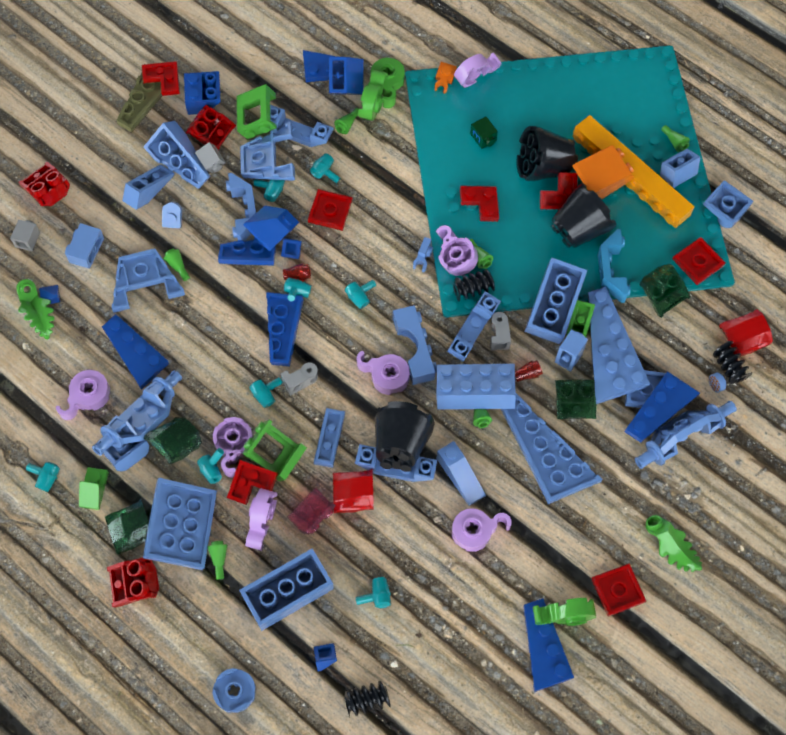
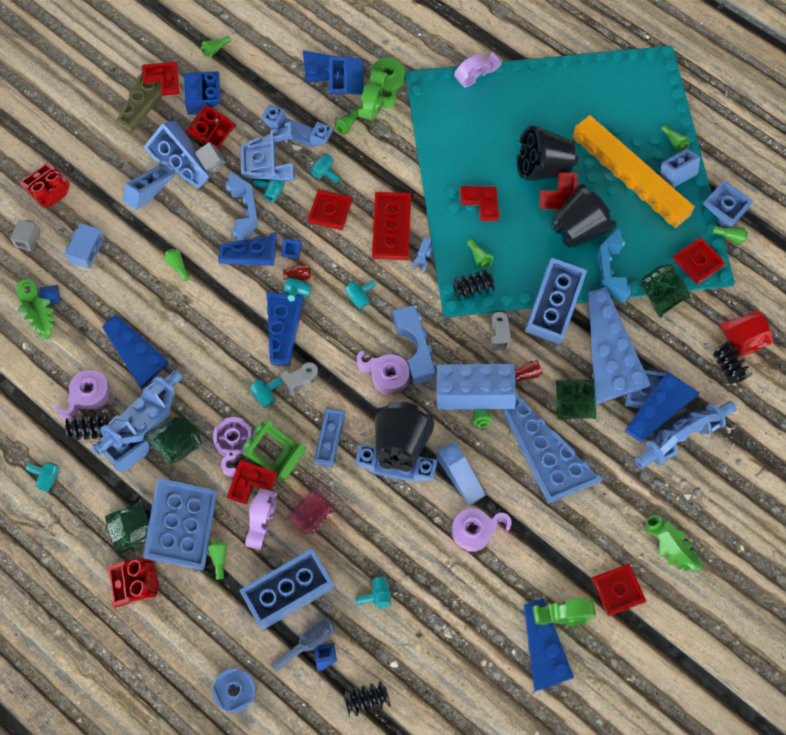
(85, 428): none -> black piece
(92, 488): bright green slope -> none
(141, 271): medium blue wing -> none
(172, 215): plate -> none
(209, 467): teal piece -> none
(210, 47): none -> bright green cone
(250, 99): bright green window -> none
(271, 225): blue slope -> none
(310, 640): none -> sand blue piece
(353, 491): red slope -> none
(391, 226): none -> red plate
(445, 76): orange plate -> none
(452, 248): lavender piece -> none
(473, 326): medium blue slope -> none
(484, 132): dark green brick -> none
(571, 350): medium blue brick -> none
(581, 317): bright green slope -> none
(604, 171): orange slope -> none
(717, 382): medium blue tile -> none
(736, 234): none -> bright green cone

